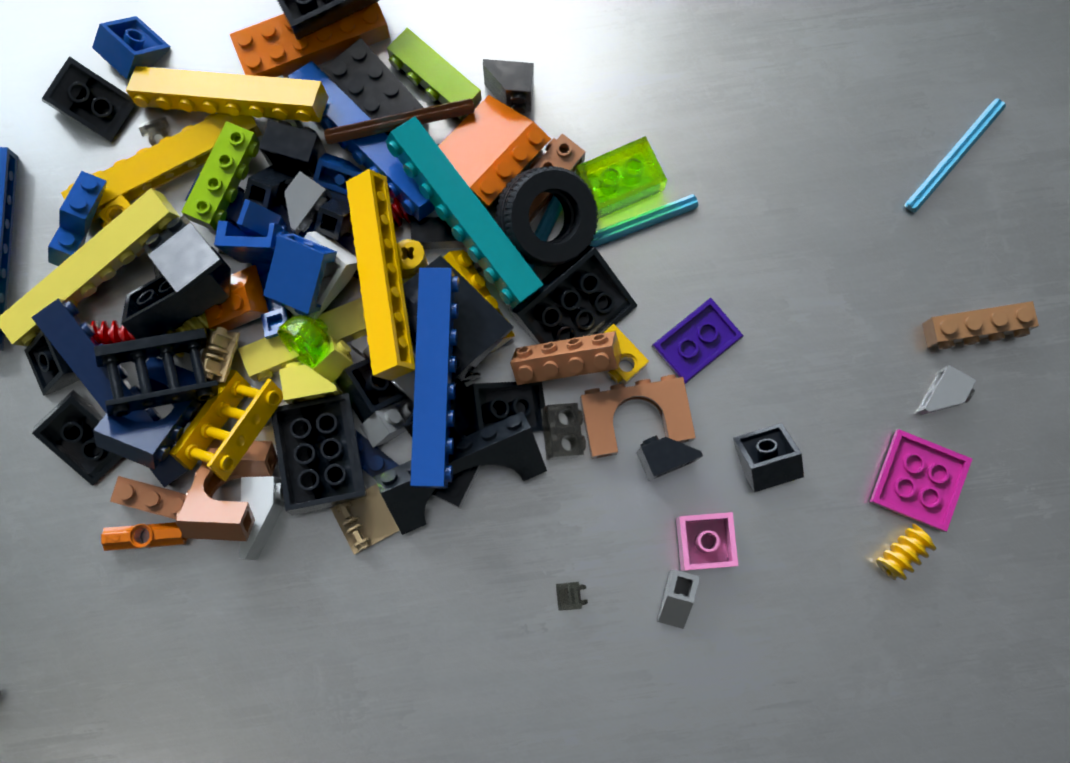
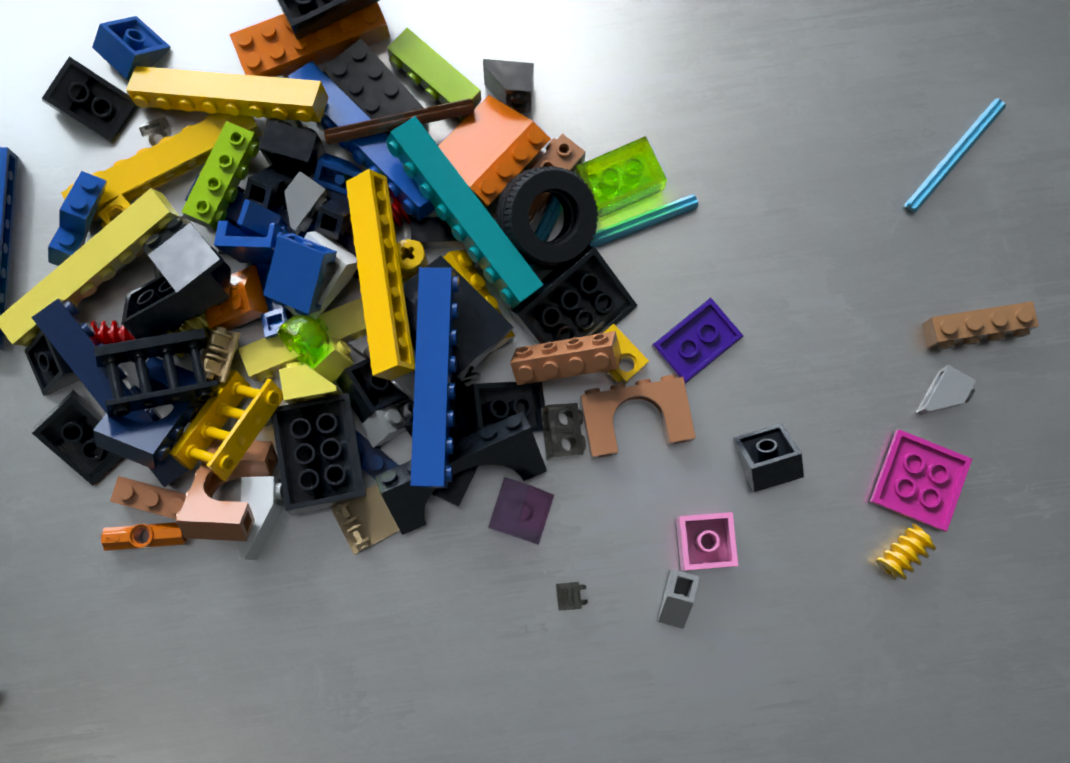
(521, 511): none -> clear purple slope
(665, 456): black slope -> none

